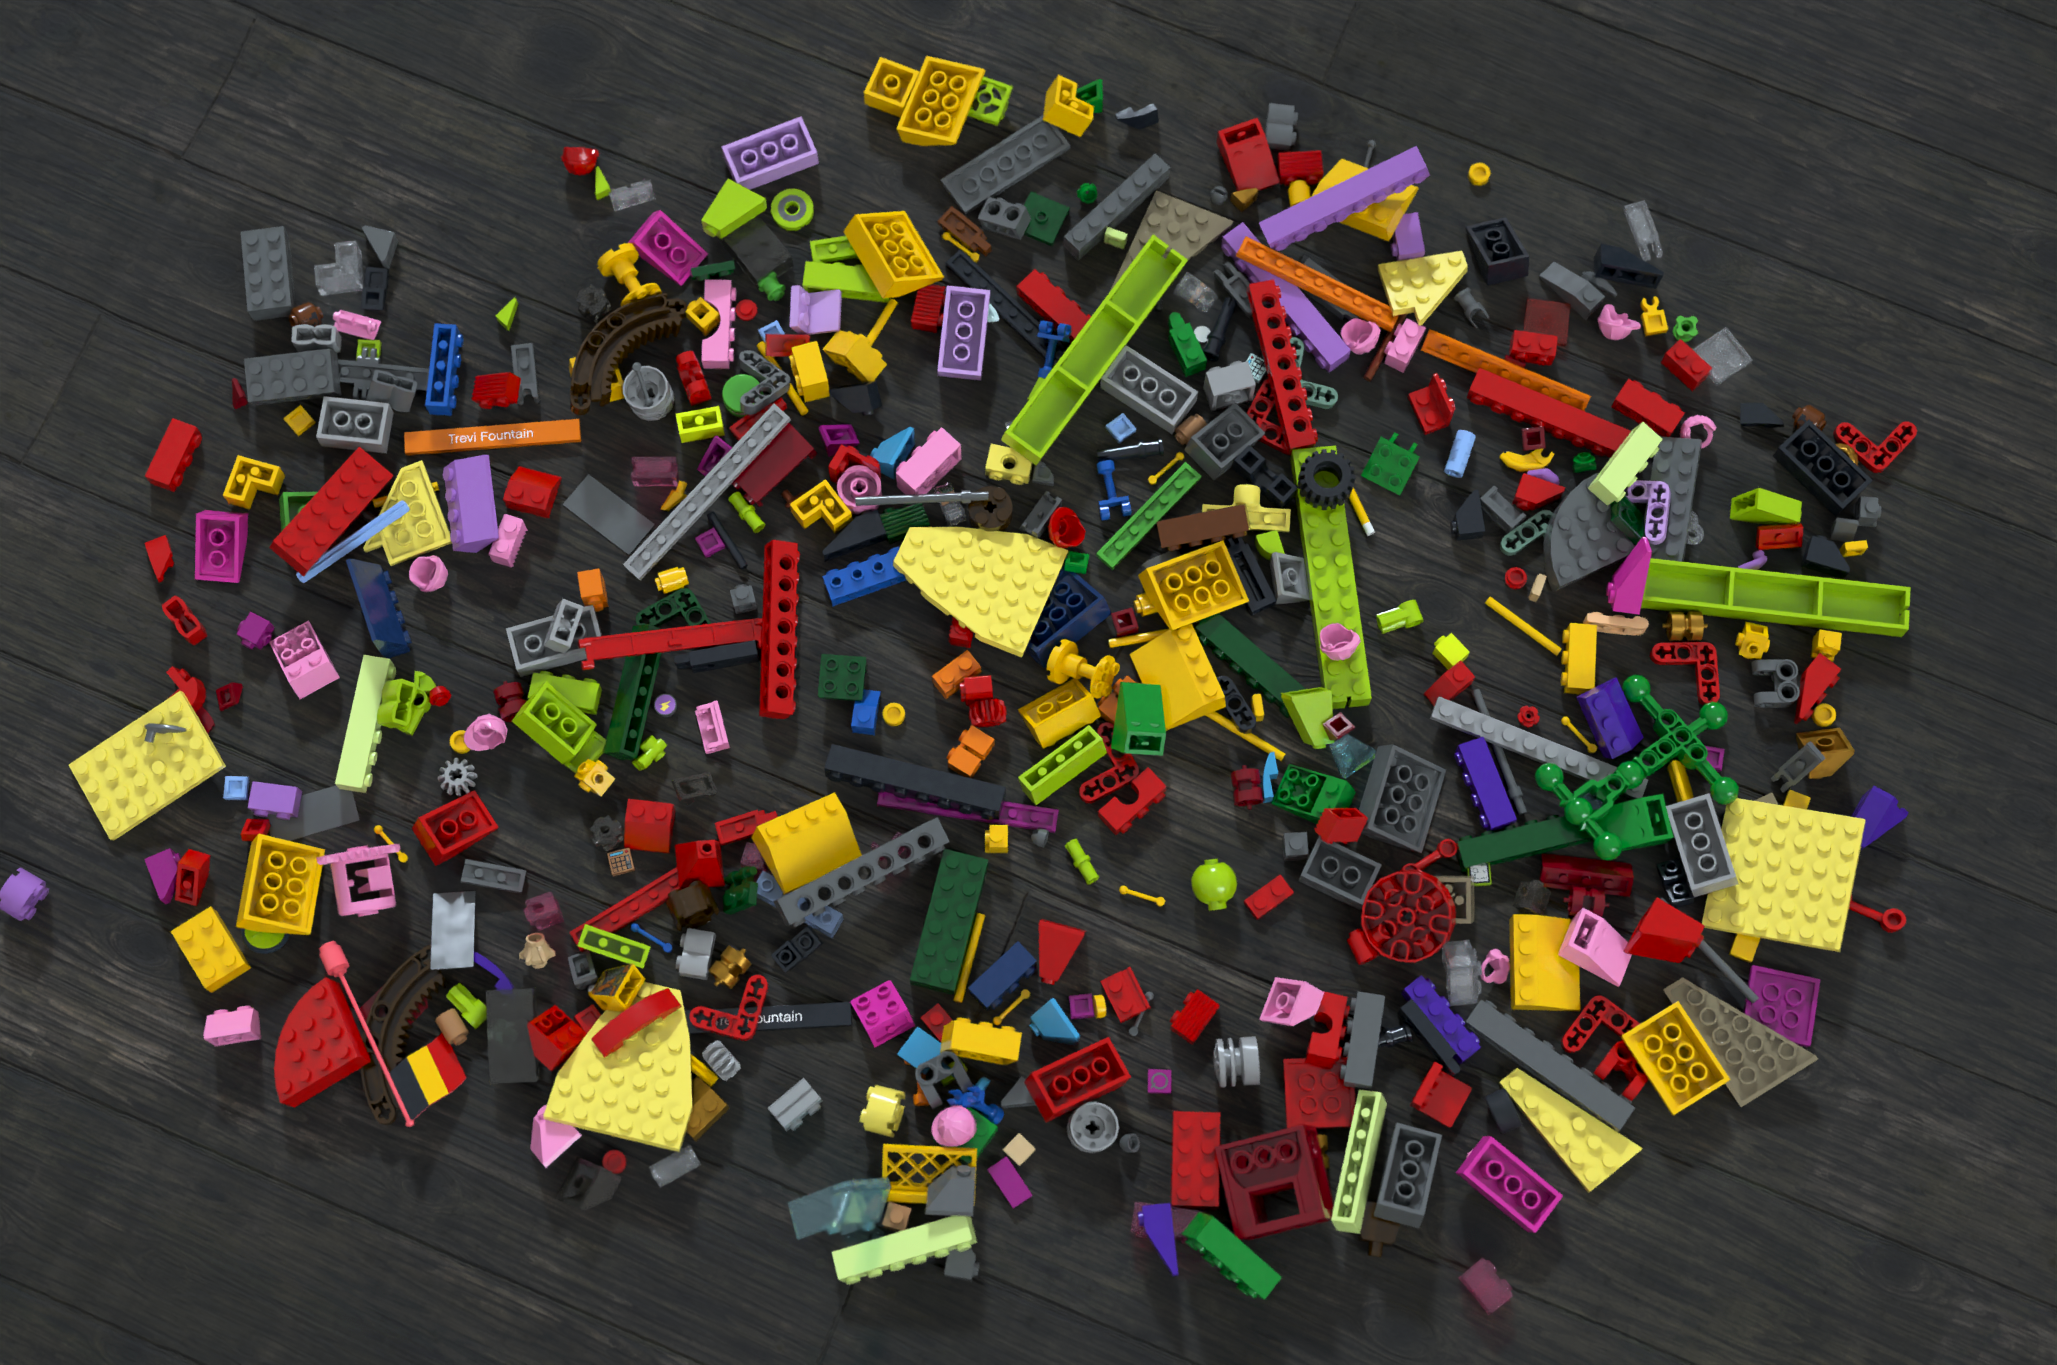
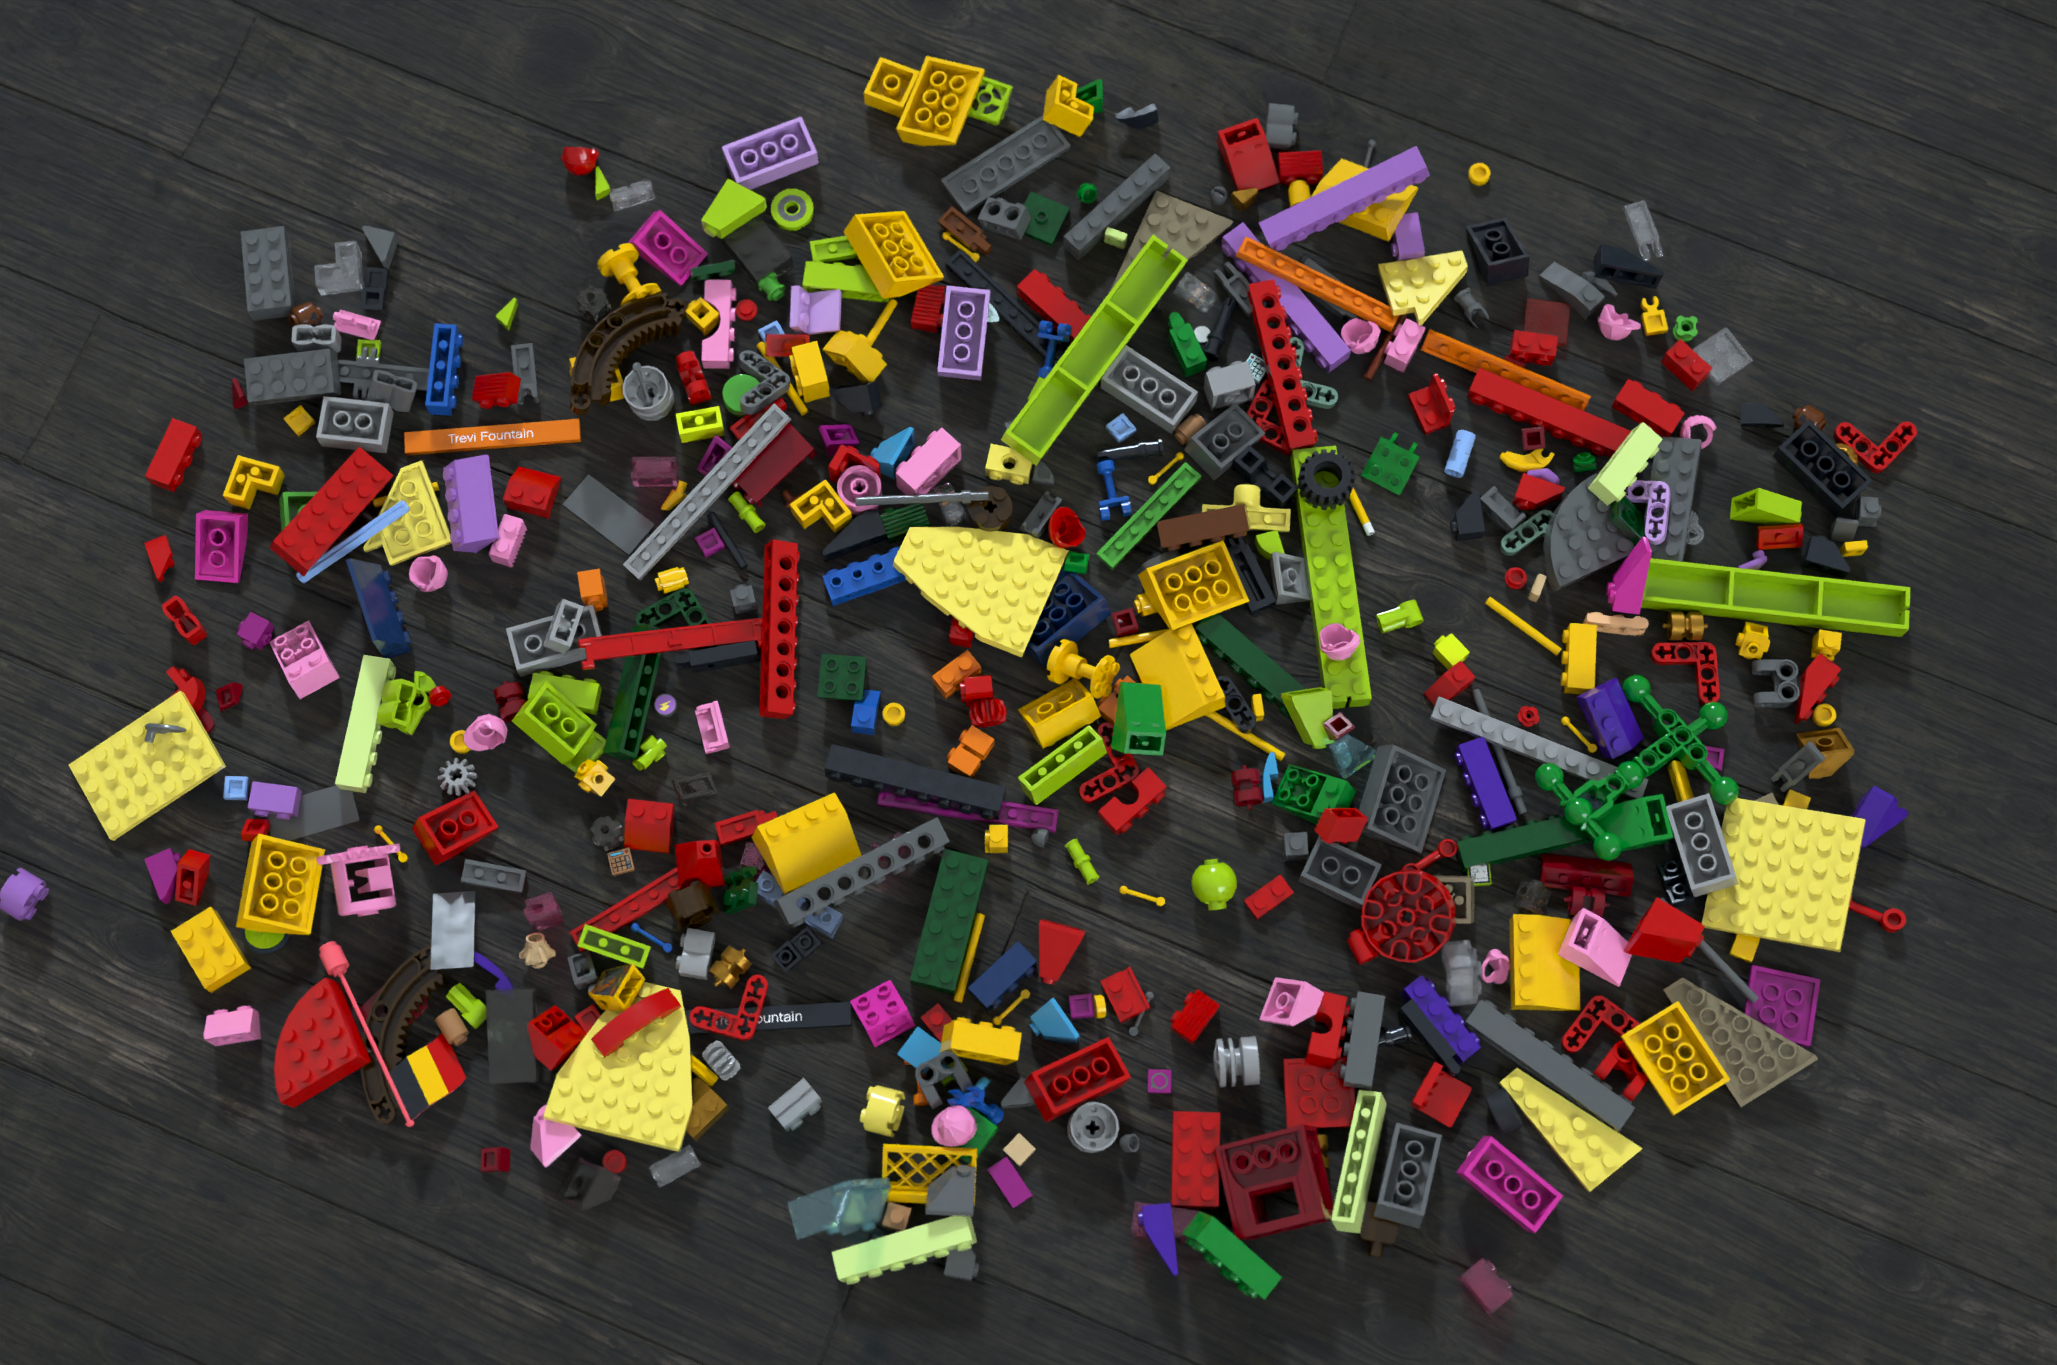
(495, 1159): none -> dark red slope

